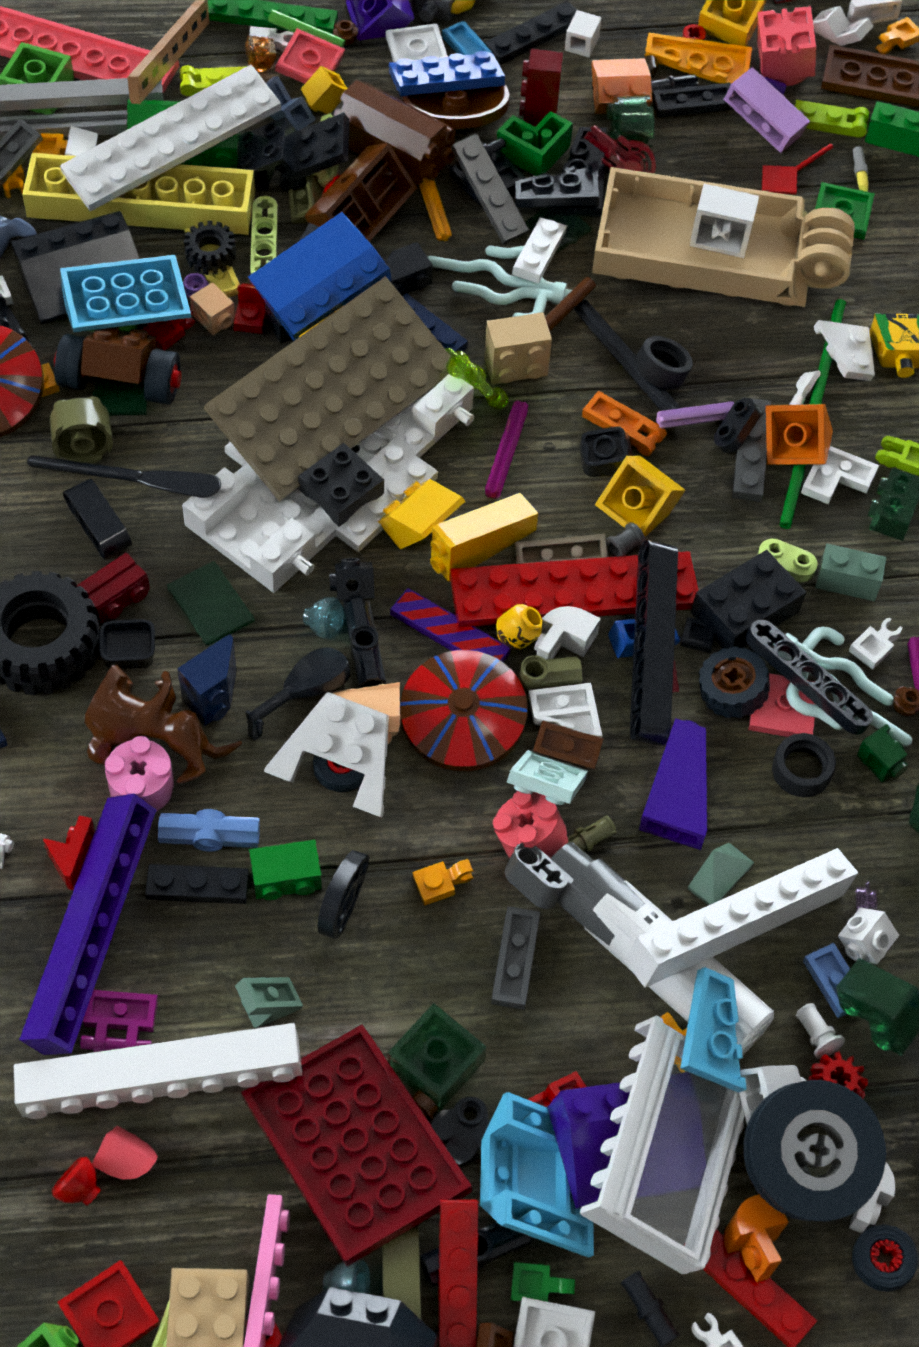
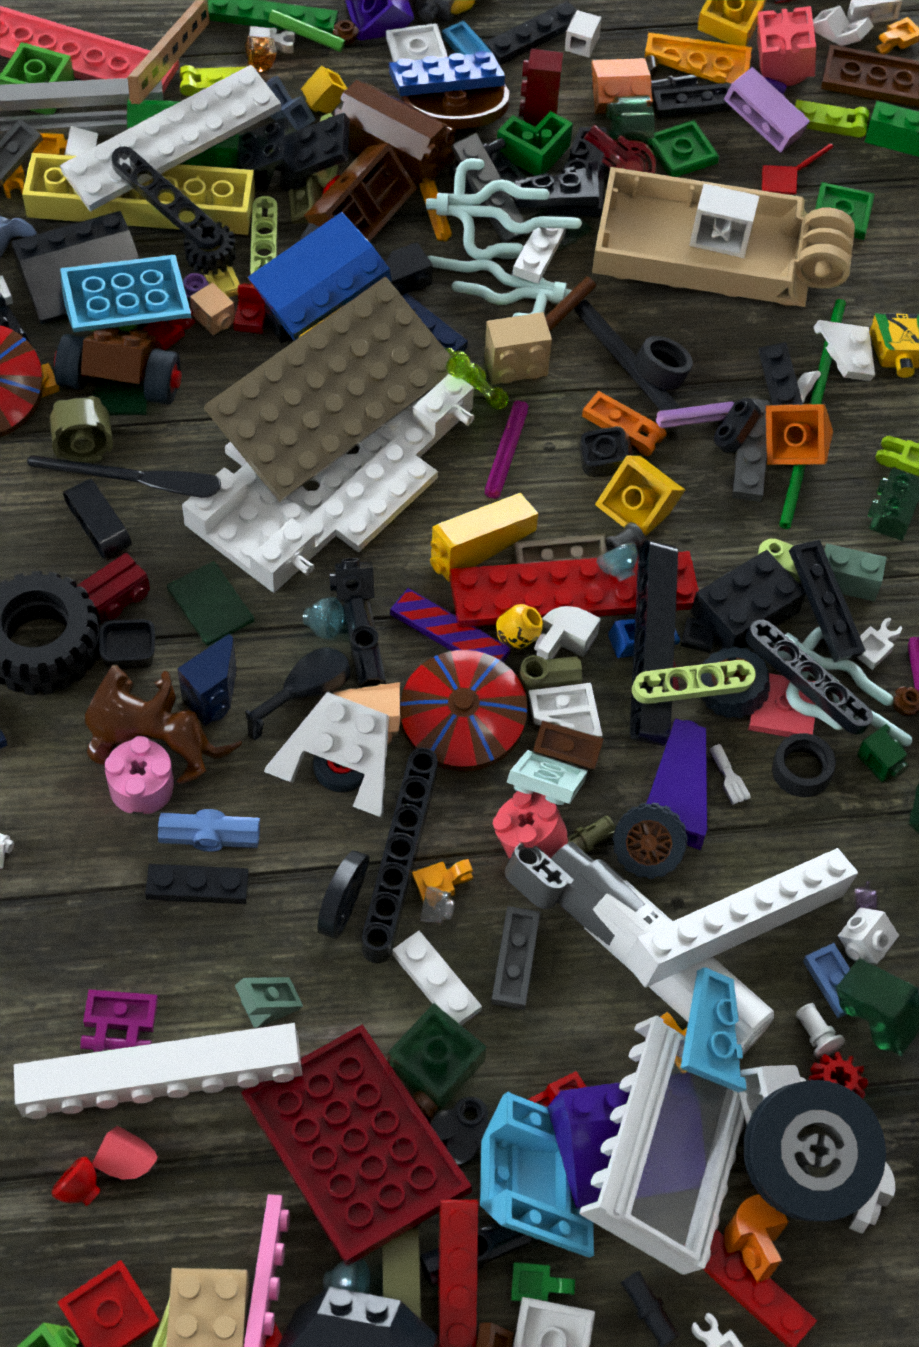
(70, 856): red slope -> none
(88, 926): dark purple brick -> none
(162, 185): none -> black beam
(285, 870): green brick -> none
(306, 54): coral plate -> none
(341, 483): black brick -> none
(397, 867): none -> black beam
(418, 512): yellow slope -> none
(436, 978): none -> white plate
(437, 906): none -> clear plate
(464, 207): none -> light aqua plant
(619, 561): none -> clear light blue brick
(650, 840): none -> black wheel
(683, 149): none -> green tile
(694, 685): none -> yellowish green beam
(695, 31): red bush -> none
(719, 873): sand green slope -> none
(733, 783): none -> white piece
(779, 375): none -> black plate
(827, 600): none -> black plate
(842, 469): white plate -> none
(860, 169): piece -> none
(889, 1240): black bush -> none

